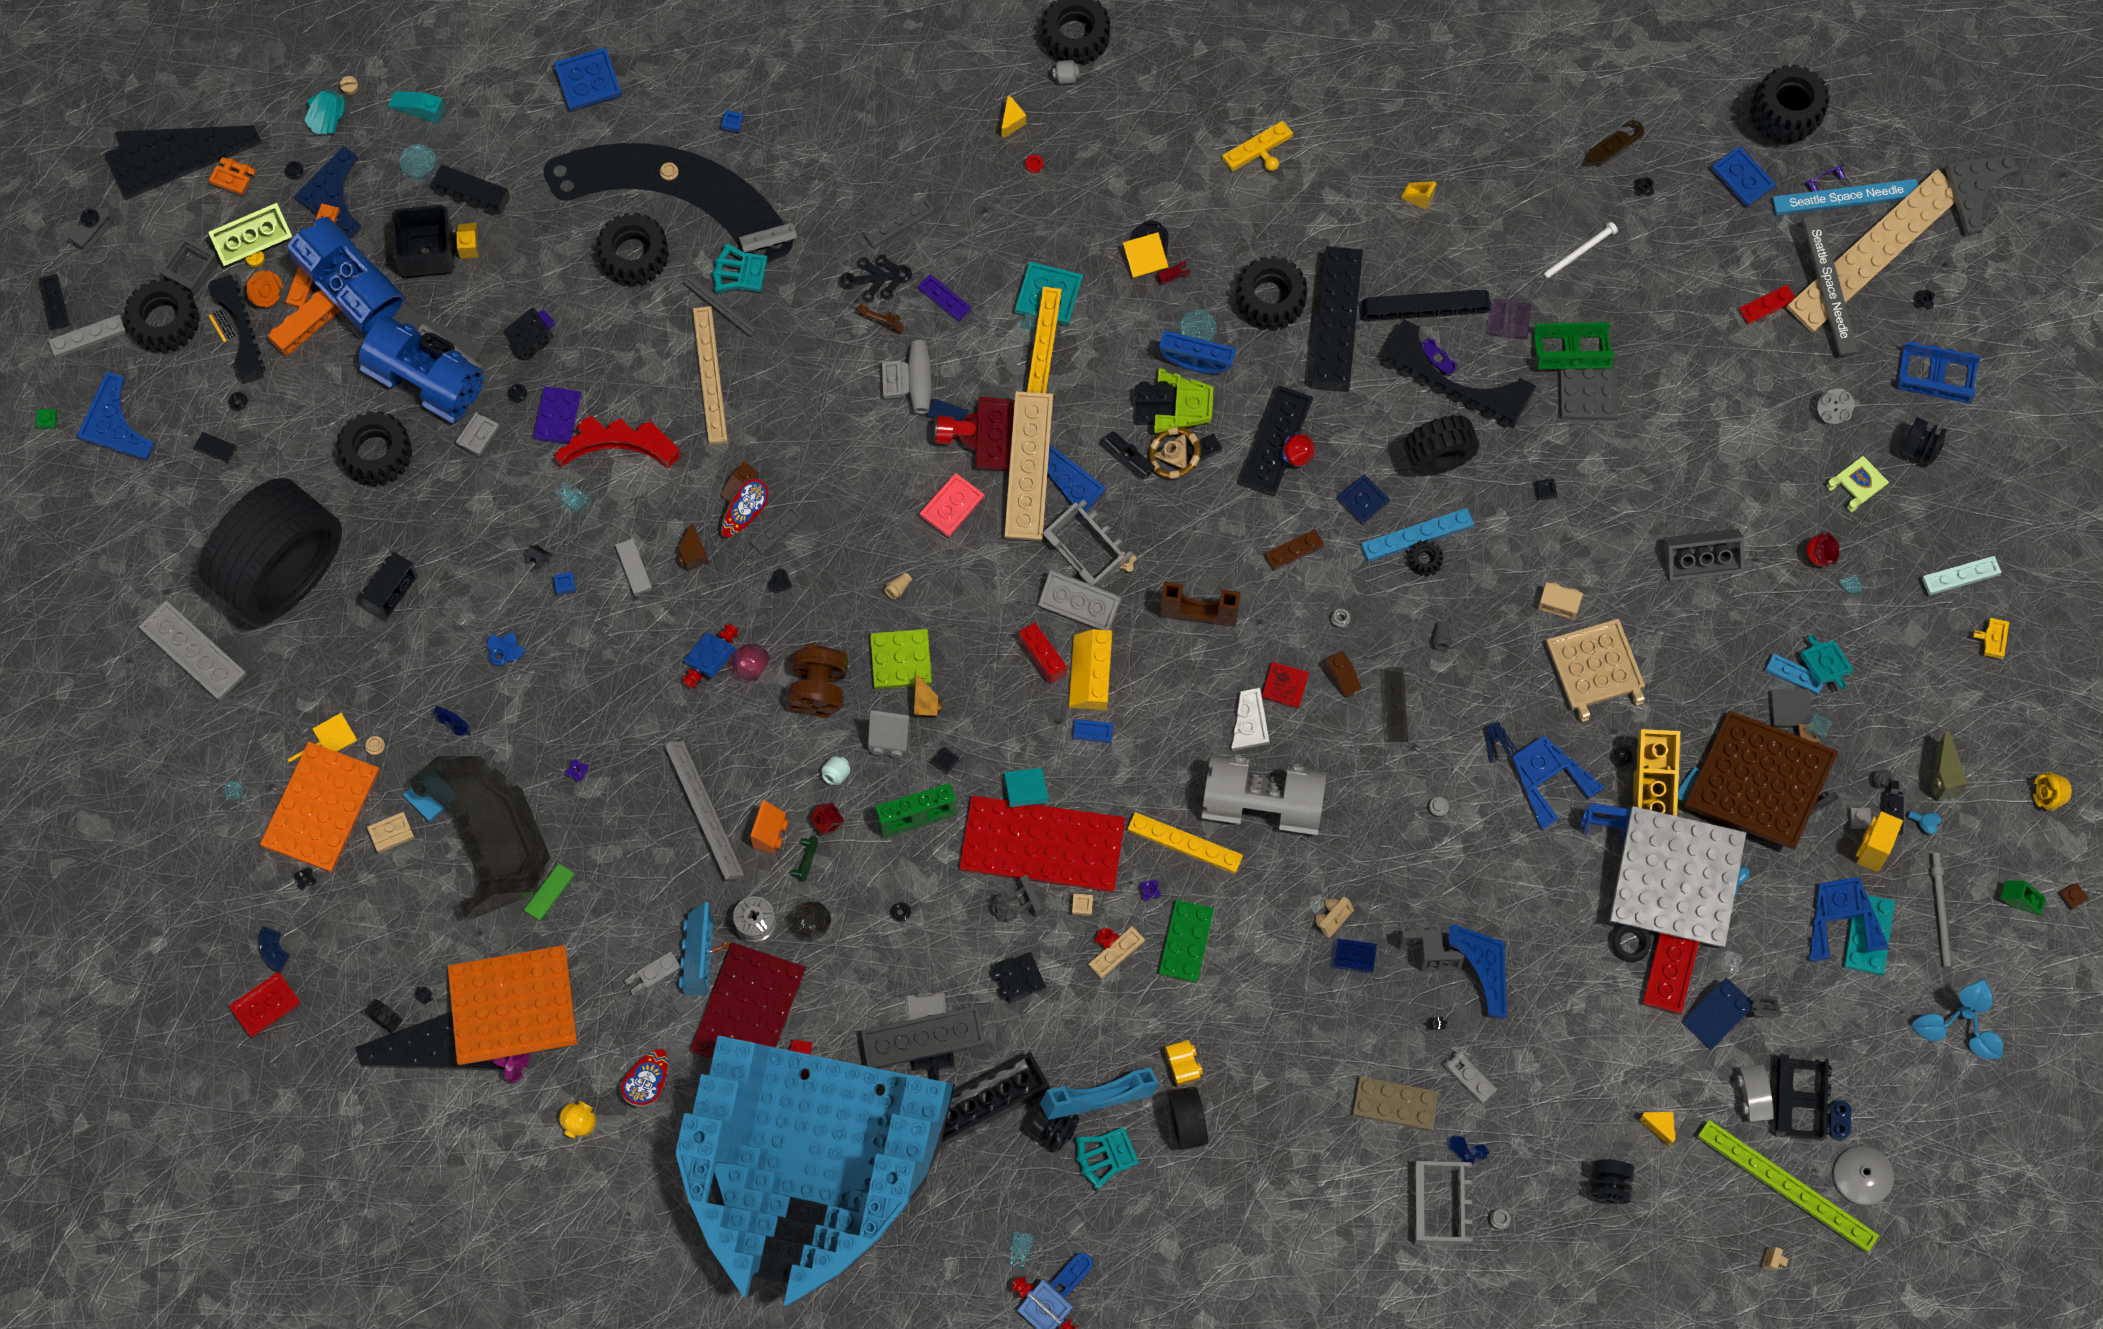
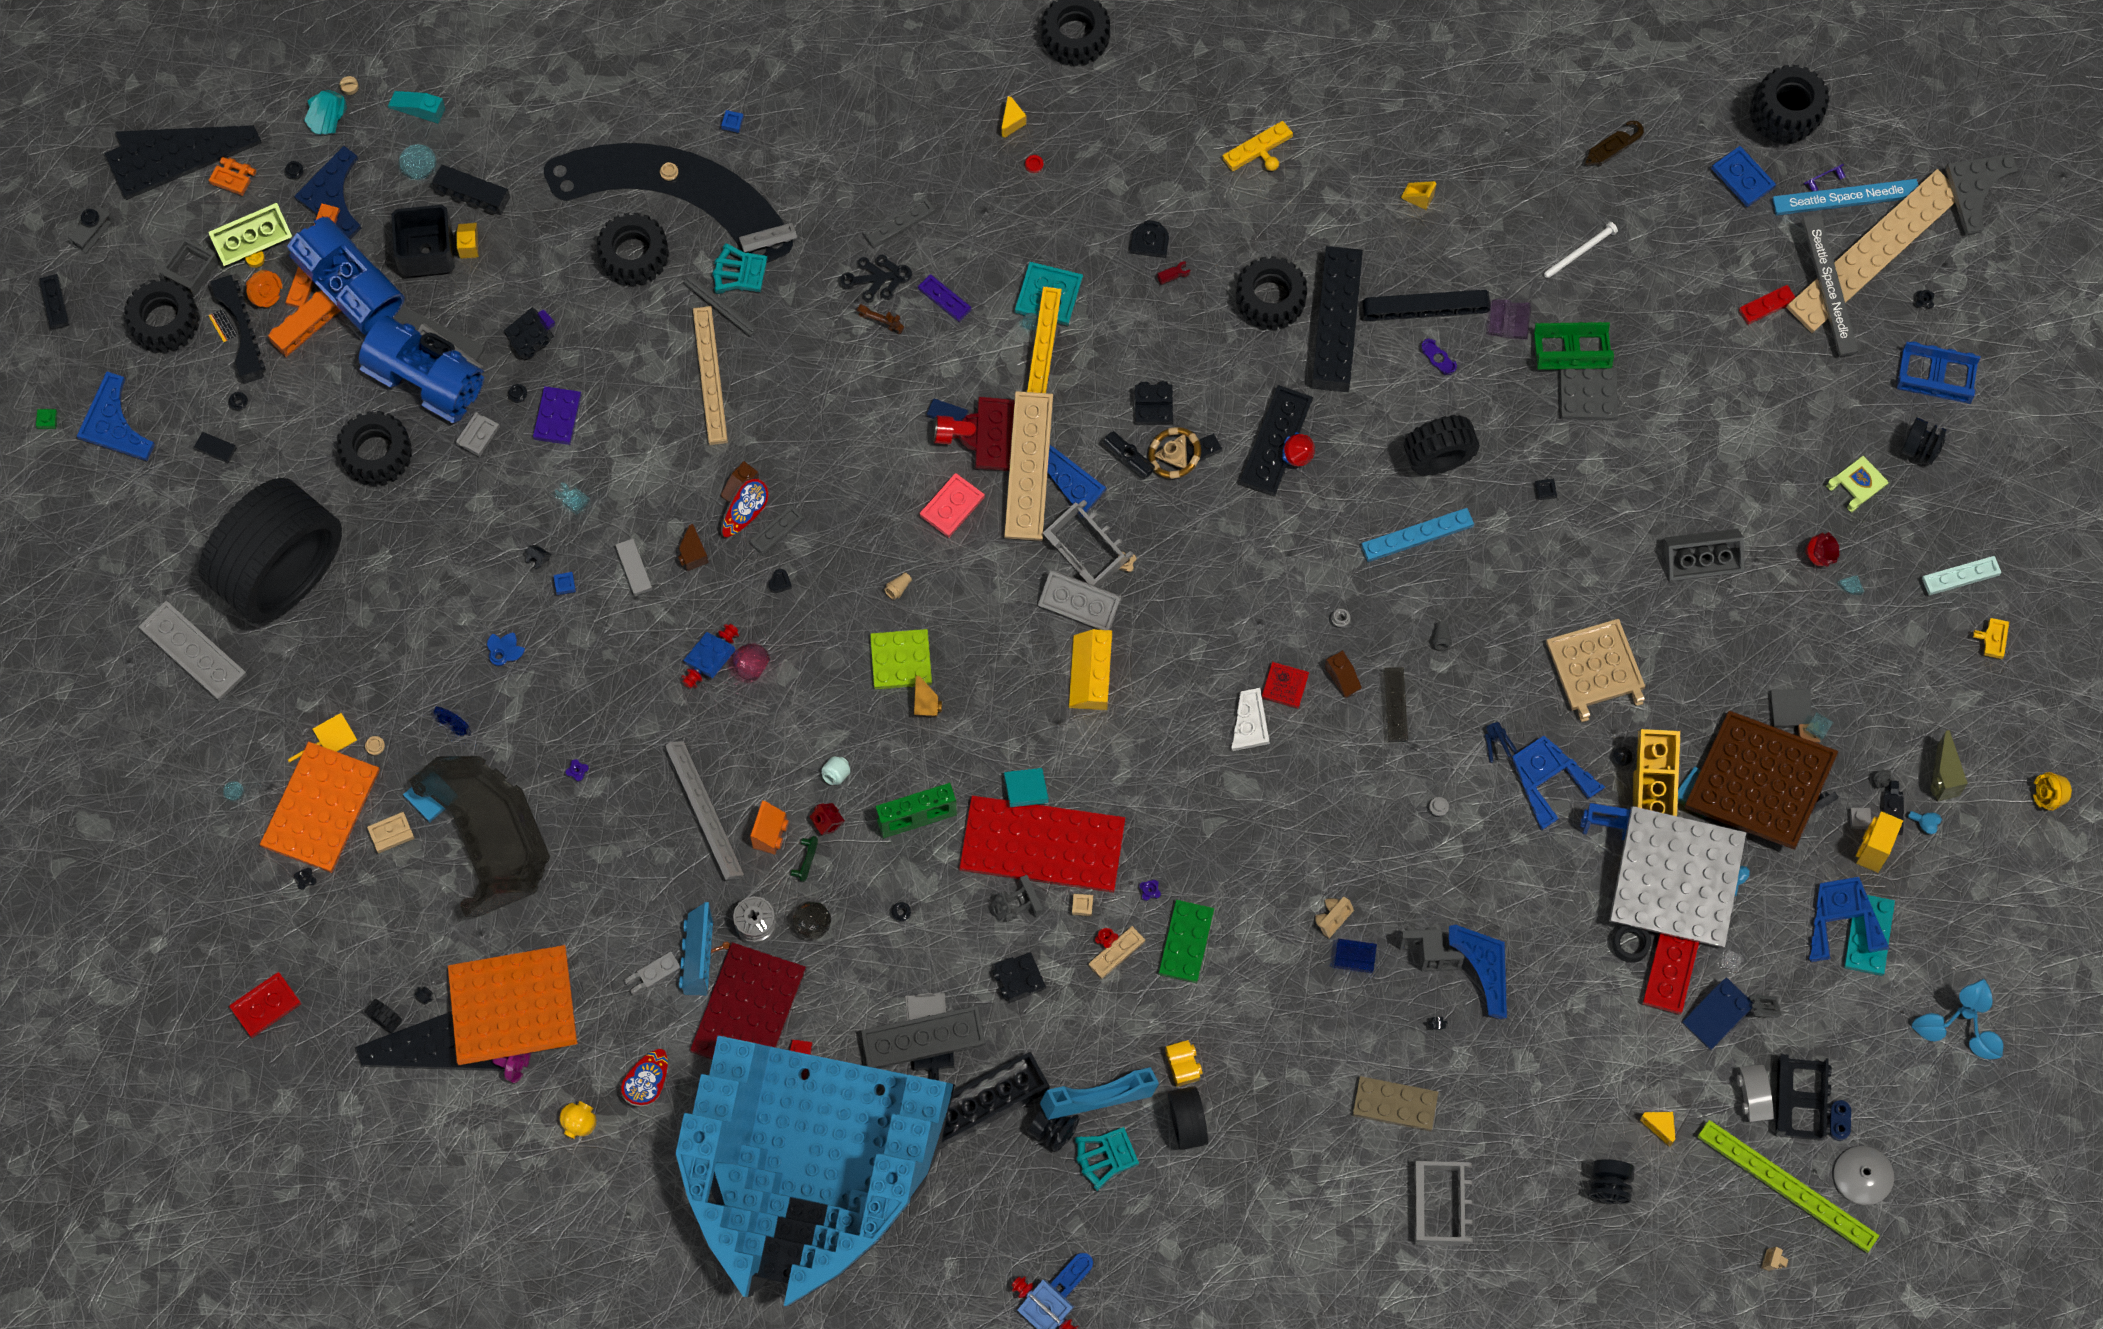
(87, 336): light grey plate -> none
(271, 949): dark blue tile -> none
(389, 586): black brick -> none
(549, 892): bright green tile -> none
(587, 79): blue plate -> none
(619, 435): red arch -> none
(819, 667): reddish brown piece -> none
(889, 734): light grey slope -> none
(910, 377): light grey plate -> none
(945, 760): black plate -> none
(1021, 1246): clear light blue plate -> none
(1042, 653): red brick -> none
(1066, 72): light grey head -> none
(1093, 731): blue tile -> none
(1145, 255): yellow tile -> none
(1177, 605): reddish brown arch -> none
(1185, 843): yellow plate -> none
(1193, 403): lime wing -> none
(1196, 353): blue window -> none
(1198, 325): clear light blue tile -> none
(1232, 789): light grey cylinder -> none
(1294, 550): reddish brown plate -> none
(1363, 499): dark blue tile -> none
(1429, 548): black tyre -> none
(1460, 1146): clear blue piece -> none
(1470, 1078): light grey plate -> none
(1500, 403): black arch -> none
(1500, 1219): light grey plate -> none
(1560, 600): tan brick -> none
(1645, 182): black plate -> none
(1793, 673): dark azure tile -> none
(1826, 662): teal plate -> none
(1844, 405): light grey plate -> none
(1938, 873): light grey bar -> none
(2023, 896): green slope -> none
(2074, 896): reddish brown plate -> none

